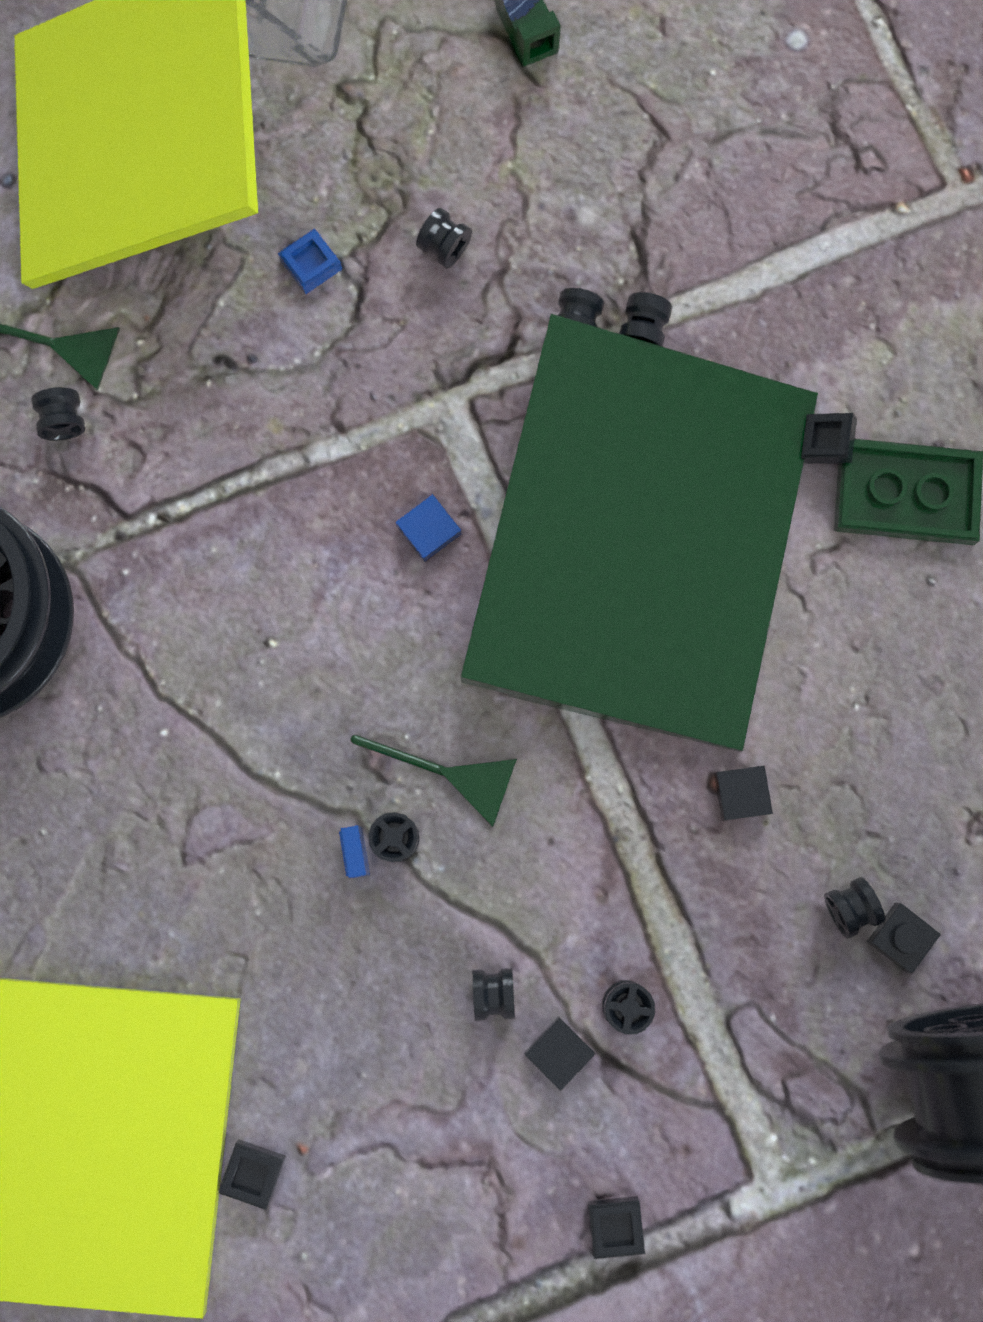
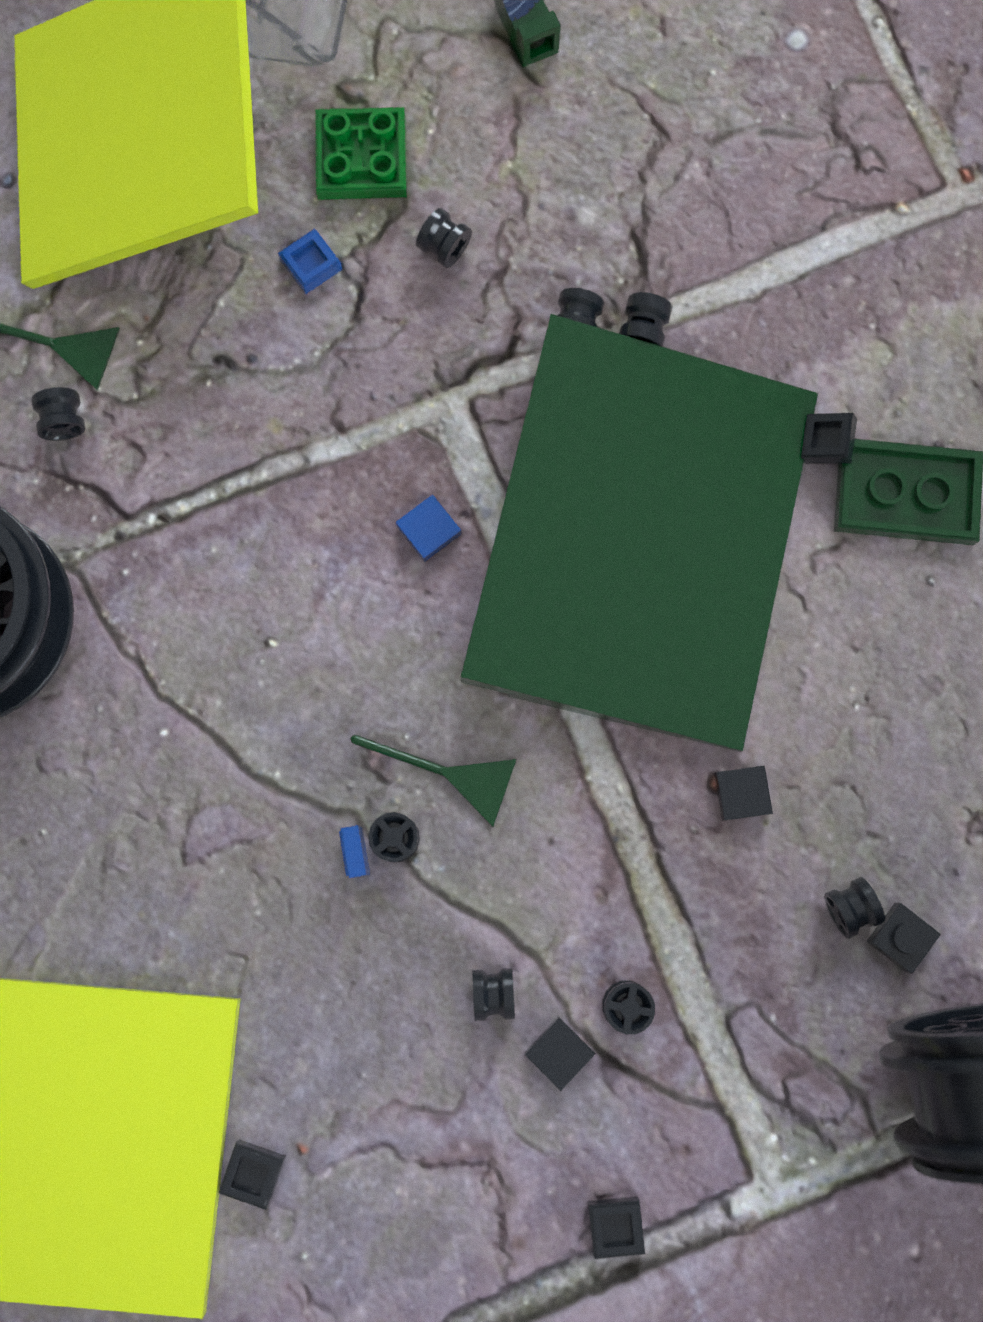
(361, 153): none -> green tile

